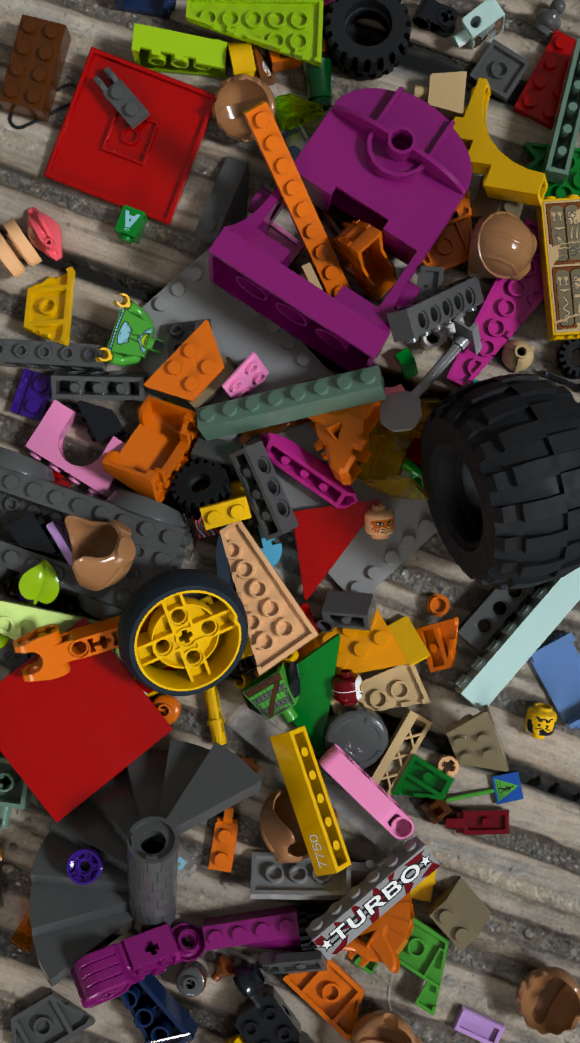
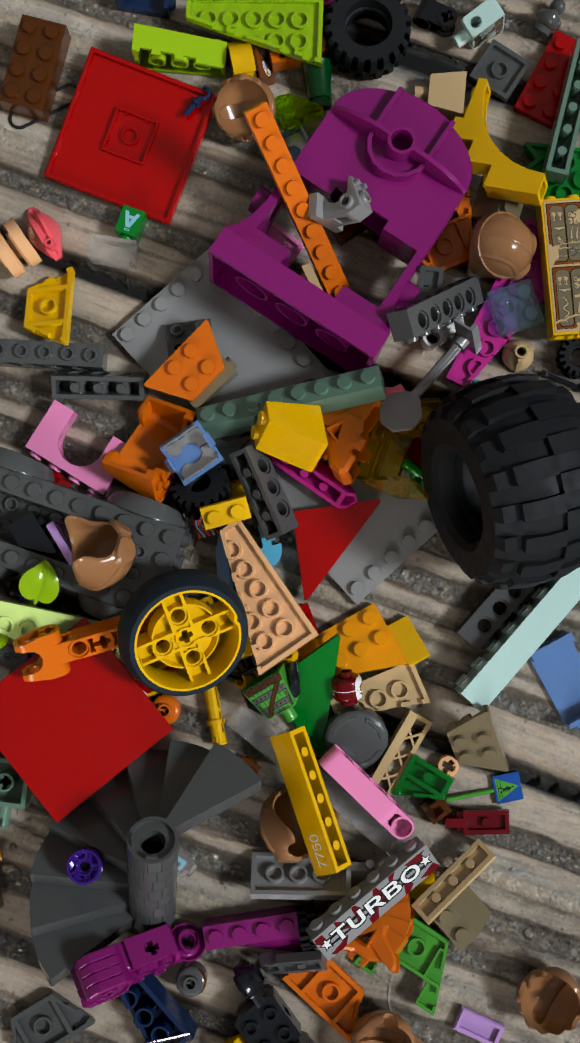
(23, 936): clear orange bracket -> none
(32, 395): dark purple plate -> none
(102, 422): black slope -> none
(113, 251): none -> clear panel
(122, 99): dark grey hinge -> none
(131, 336): bright green torso -> none
(191, 453): none -> piece
(196, 101): none -> dark blue hand
(224, 842): orange hinge -> none
(224, 968): dark orange rock -> none
(226, 201): dark grey wedge -> none
(245, 377): bright pink hinge -> none
(291, 433): none -> yellow slope
(339, 214): none -> light grey tile
(347, 611): dark grey hinge -> none
(365, 258): orange animal -> none
(379, 521): light nougat head -> none
(407, 363): green piece -> none
(437, 605): orange plate -> none
(441, 643): orange wing -> none
(453, 881): none -> tan fence
(515, 307): none -> clear light blue plate
(540, 720): yellow head -> none

